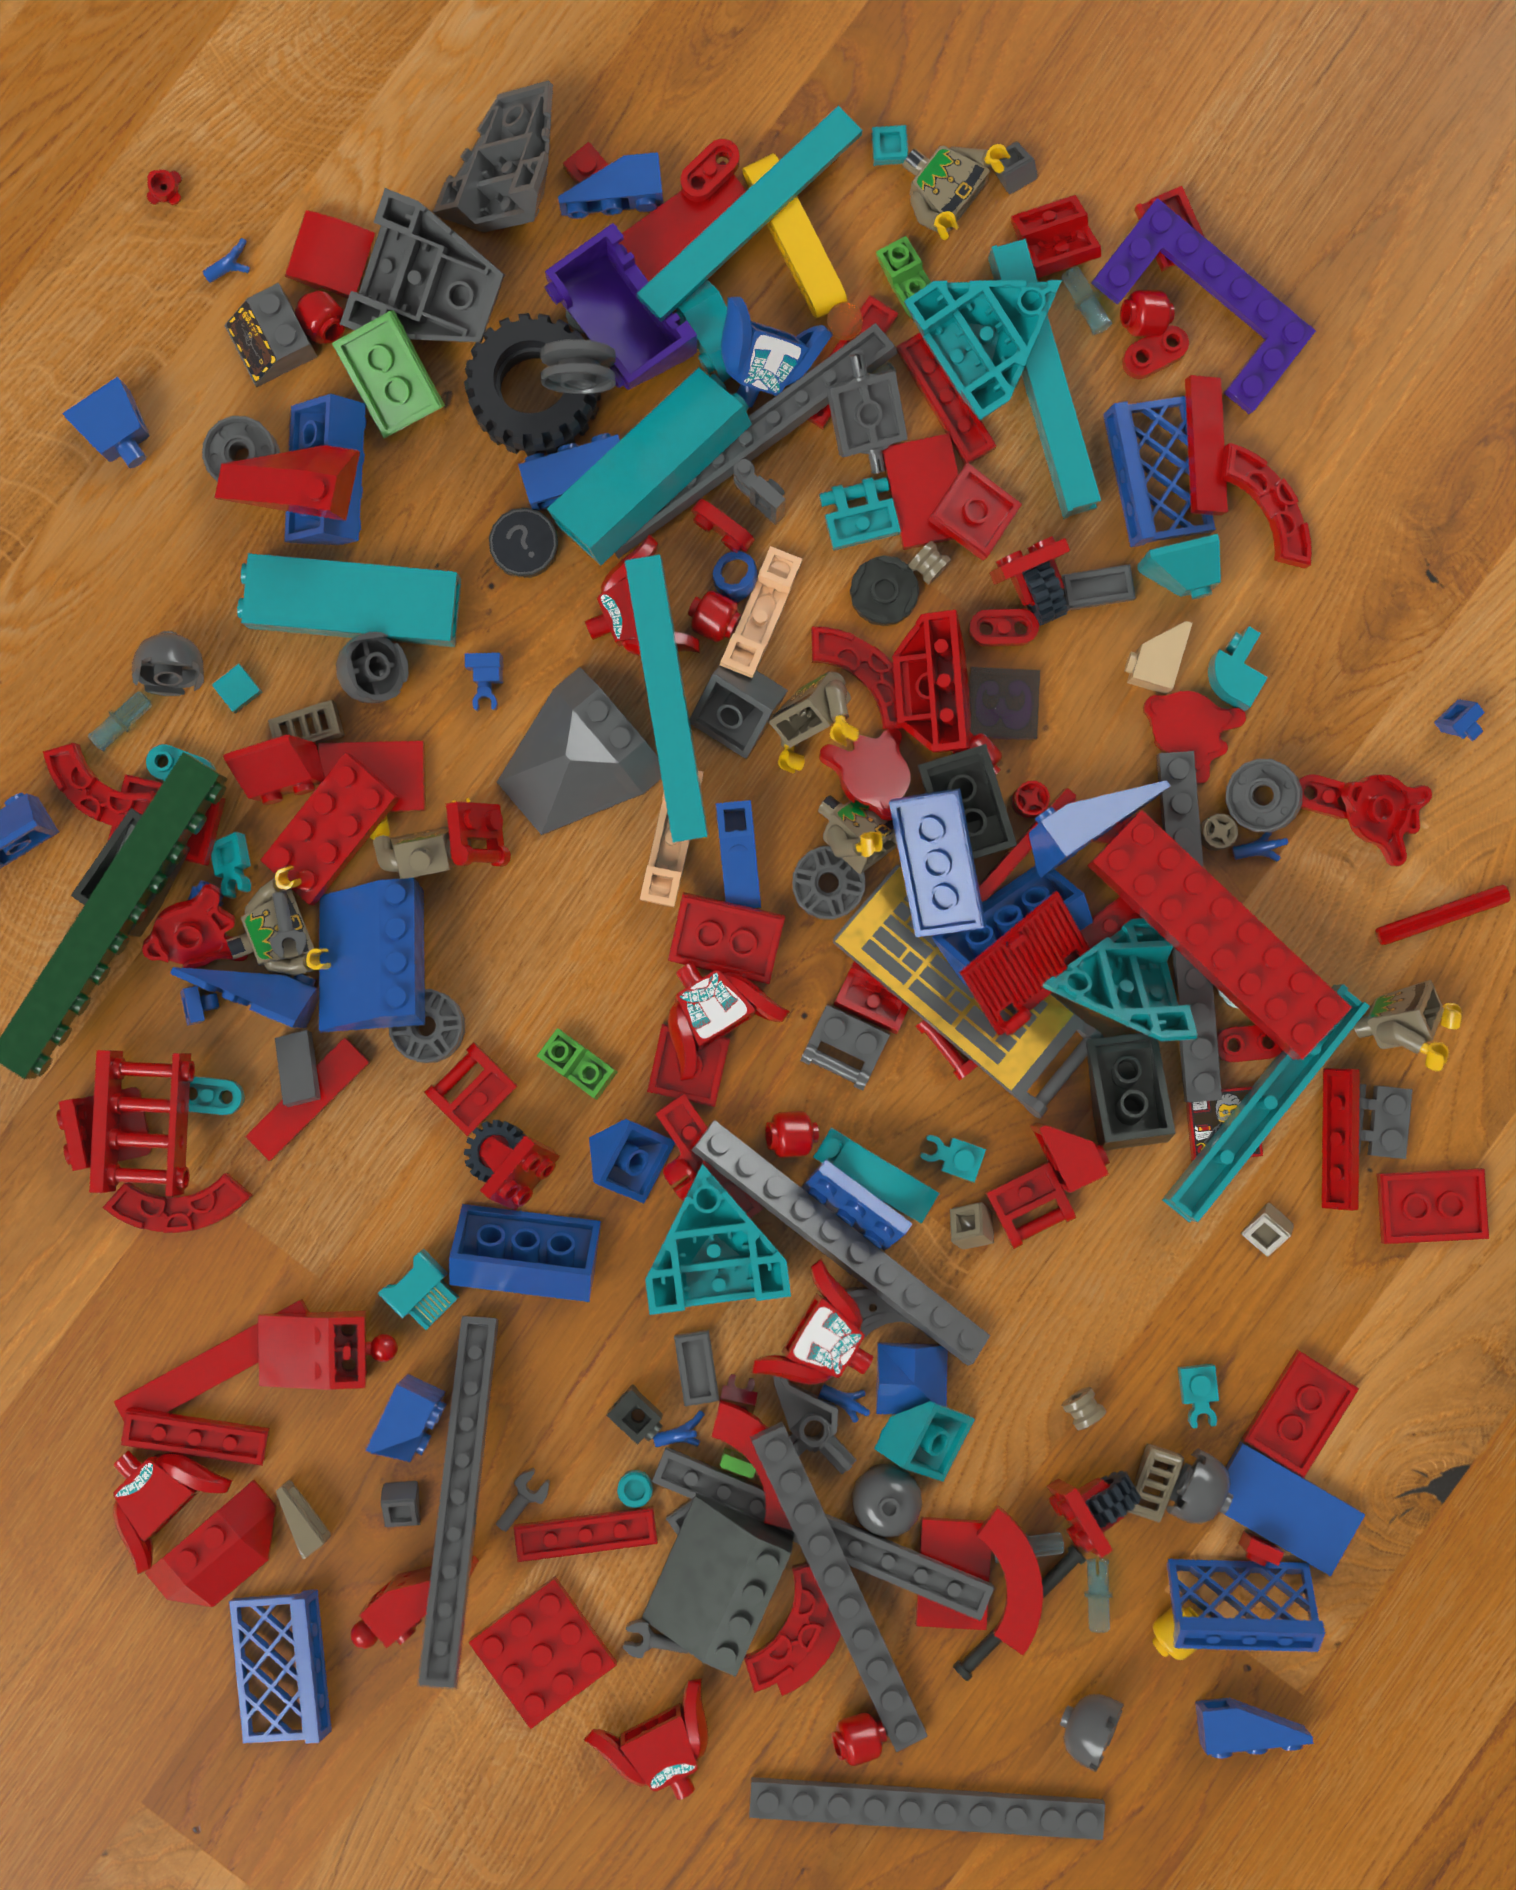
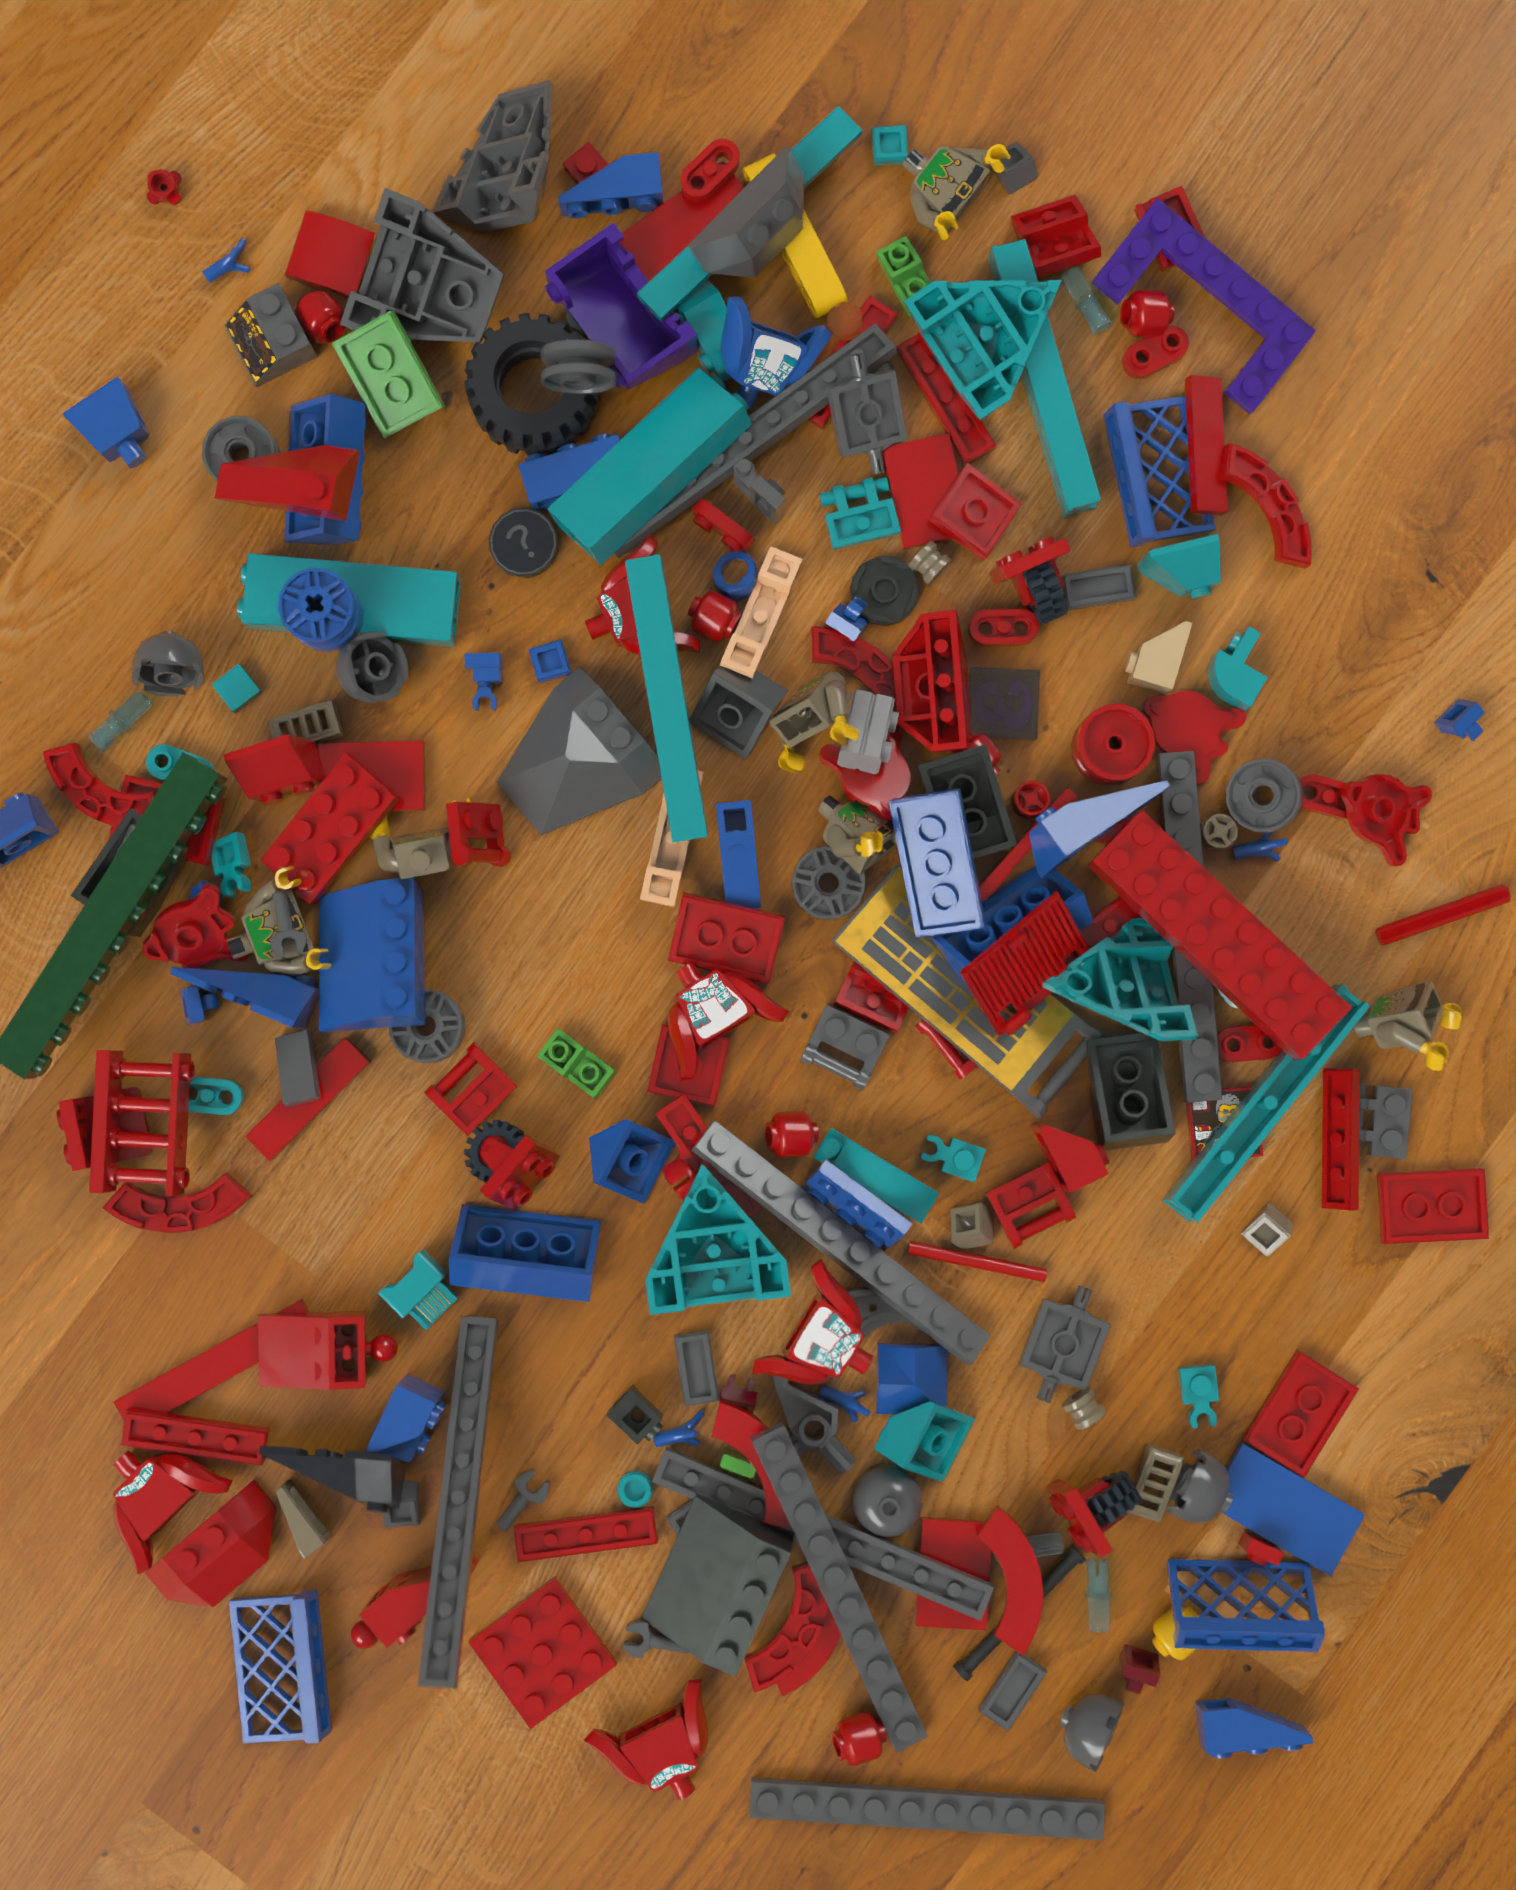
(326, 629): none -> blue wheel
(362, 1476): none -> black wedge
(550, 661): none -> blue tile
(755, 222): none -> dark grey wedge
(848, 619): none -> blue tile
(874, 720): none -> light grey brick
(977, 1261): none -> red bar
(1012, 1690): none -> dark grey tile
(1064, 1344): none -> dark grey plate
(1128, 731): none -> red wheel
(1139, 1668): none -> dark red tile

